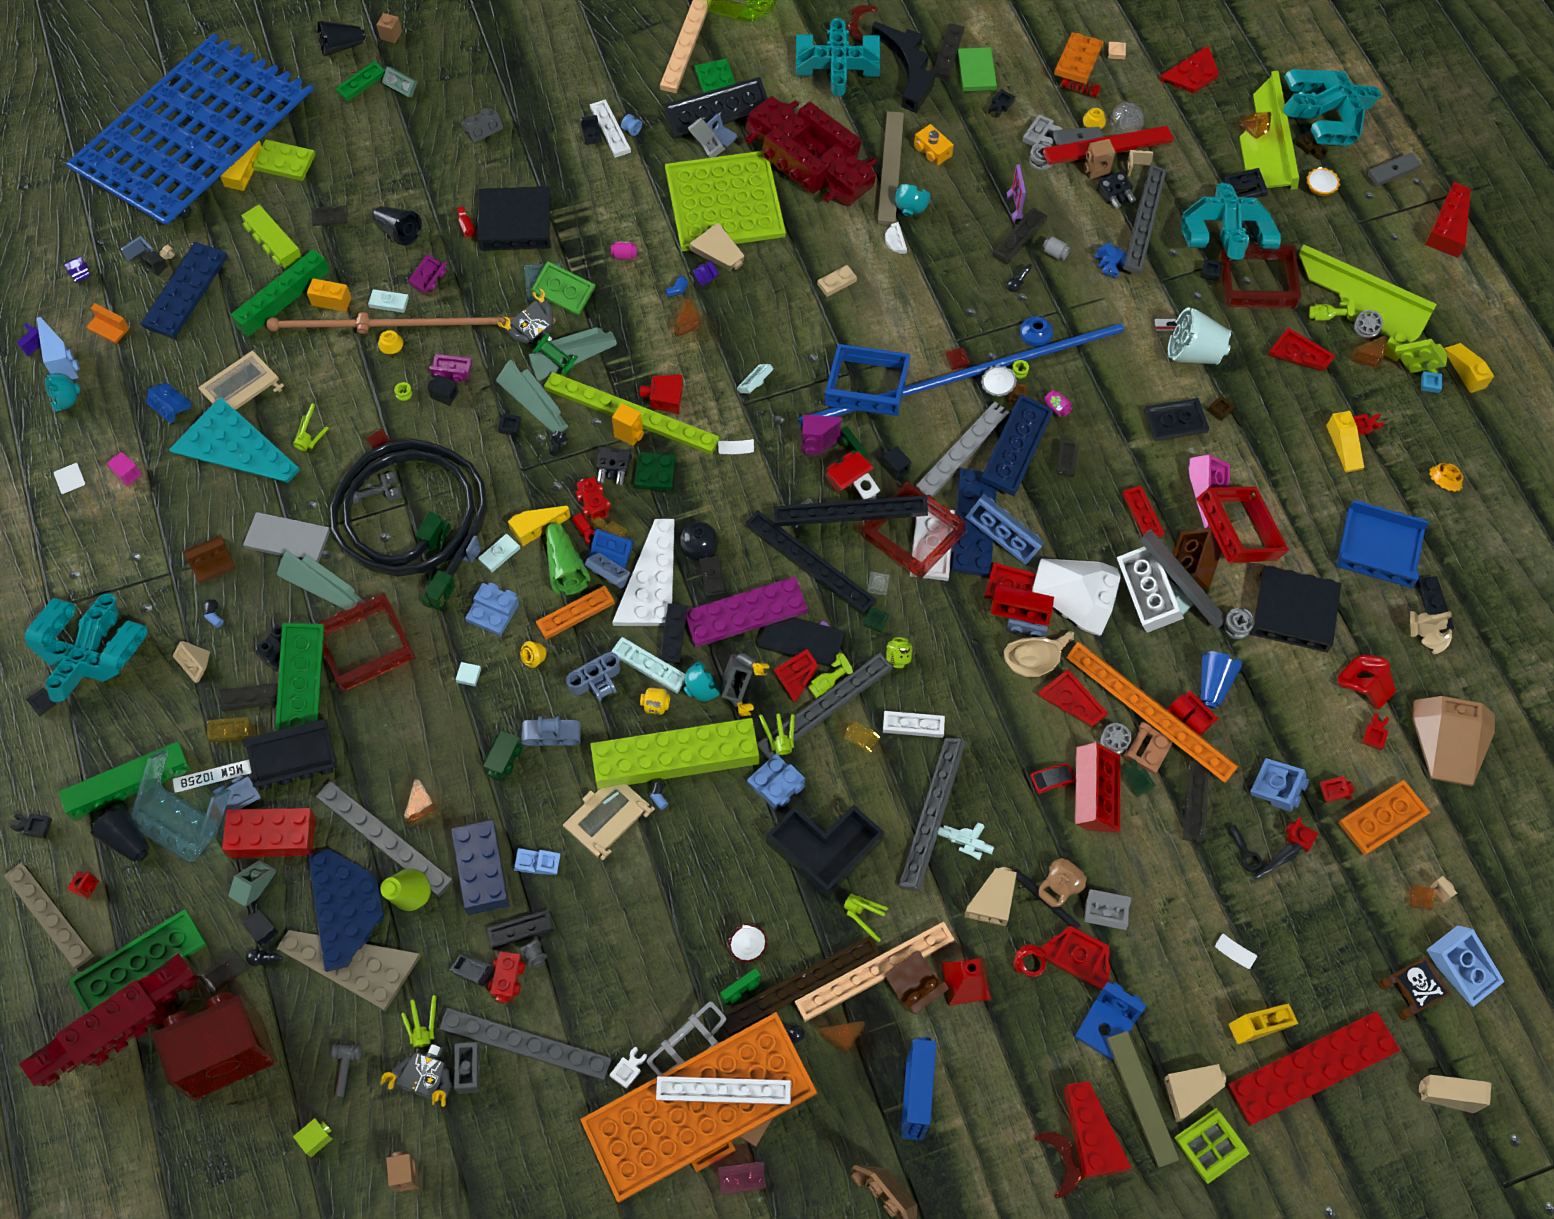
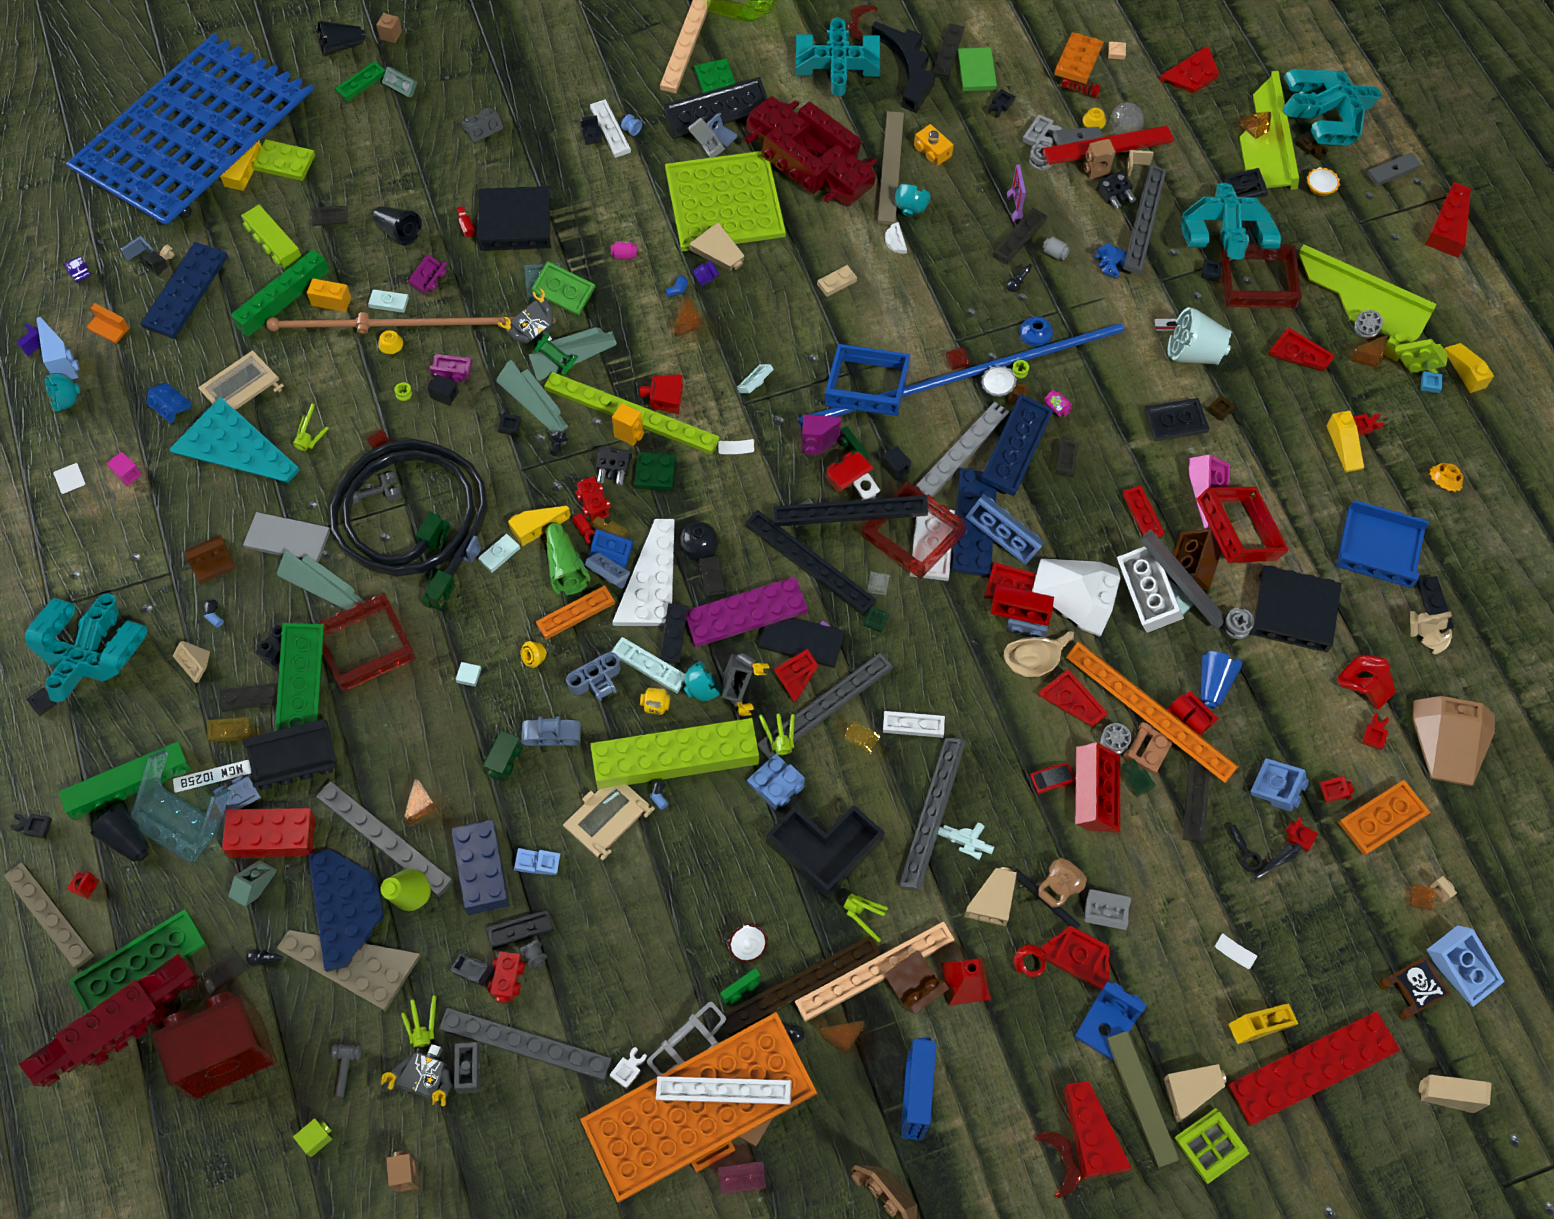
(260, 928): black brick -> none
(492, 608): medium blue plate -> none
(826, 680): lime piece -> none
(899, 652): lime head -> none
(1323, 312): lime piece -> none

